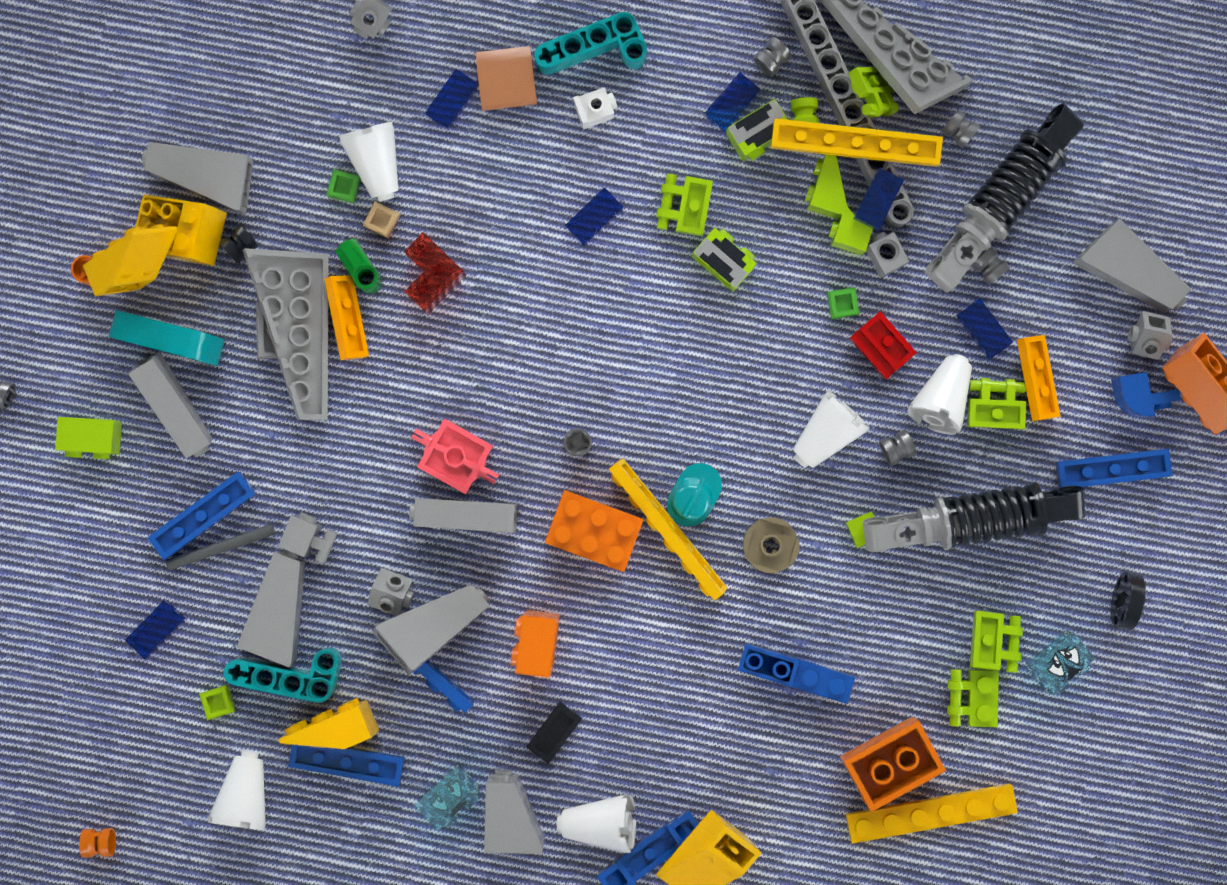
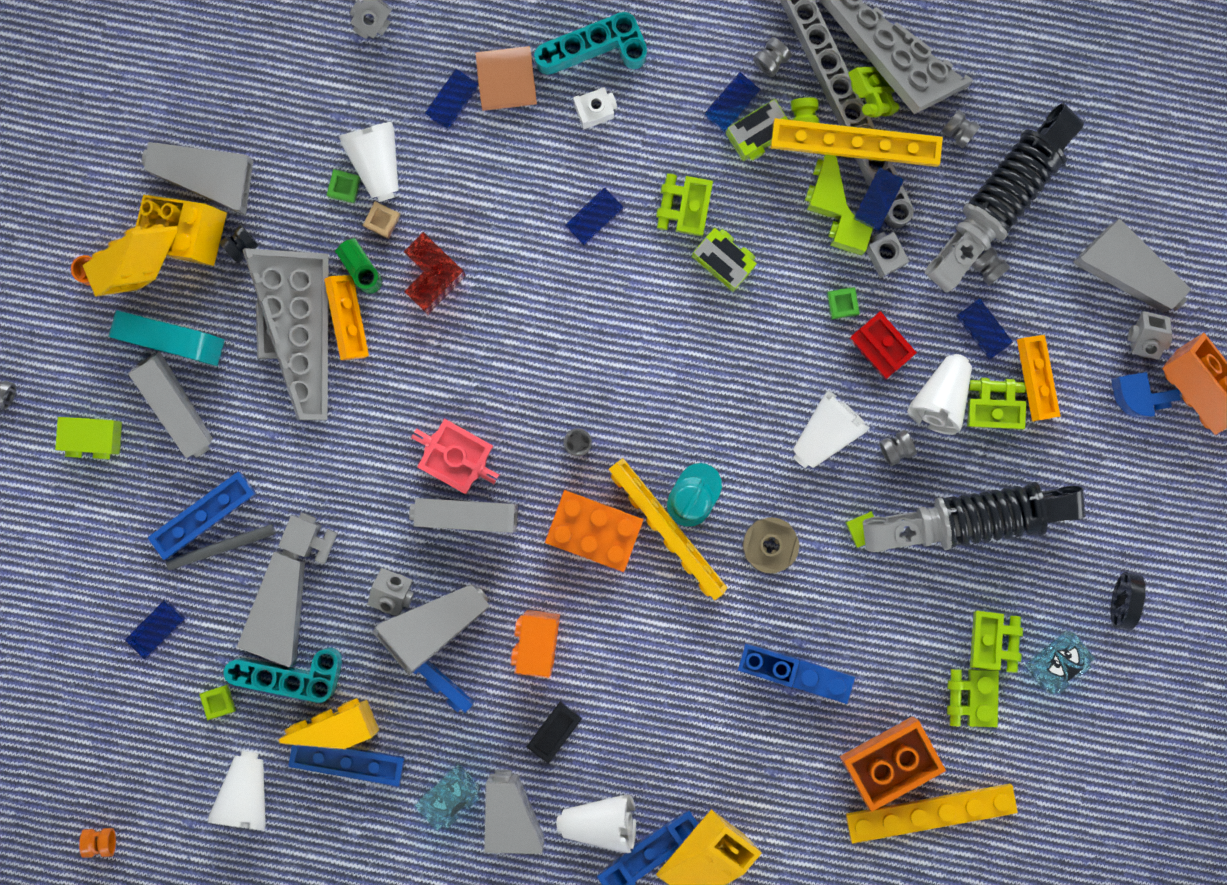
(1114, 468): blue plate -> none

